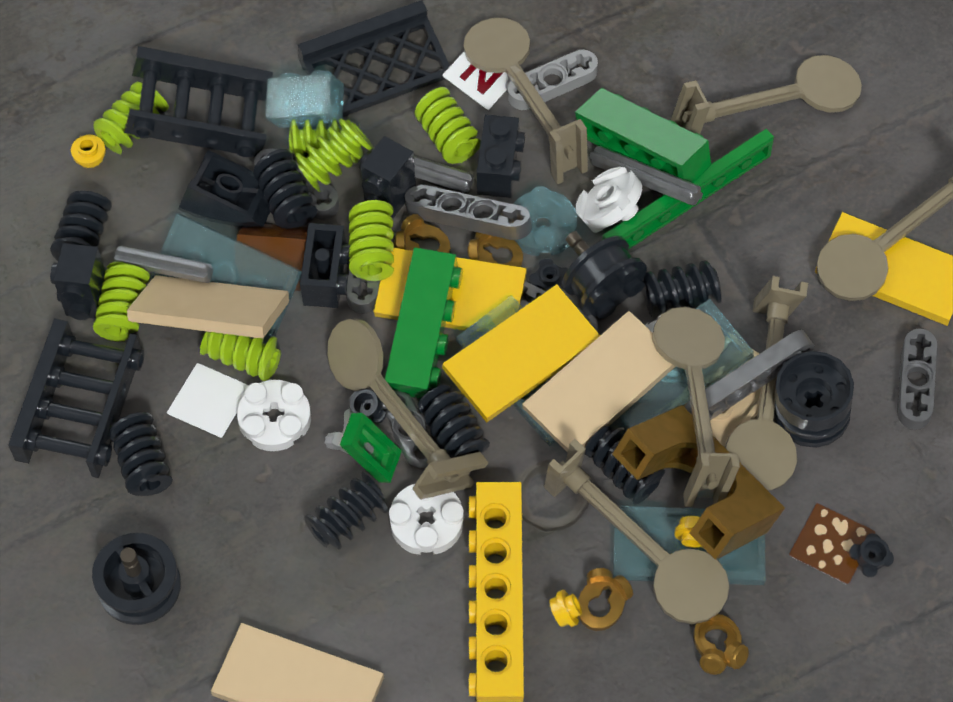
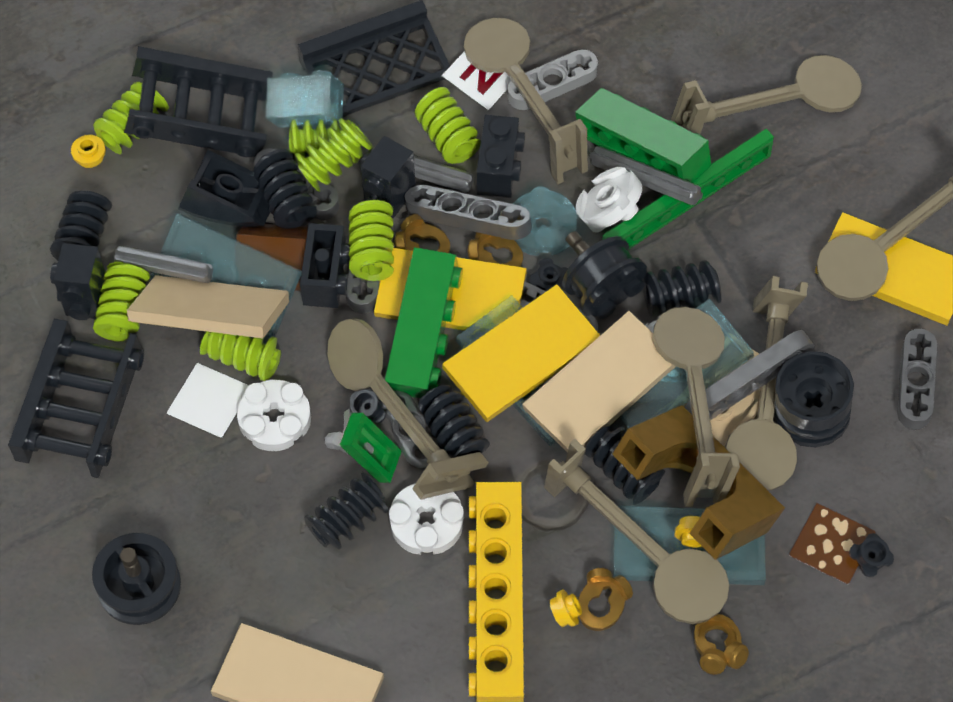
(140, 455): black piece -> none

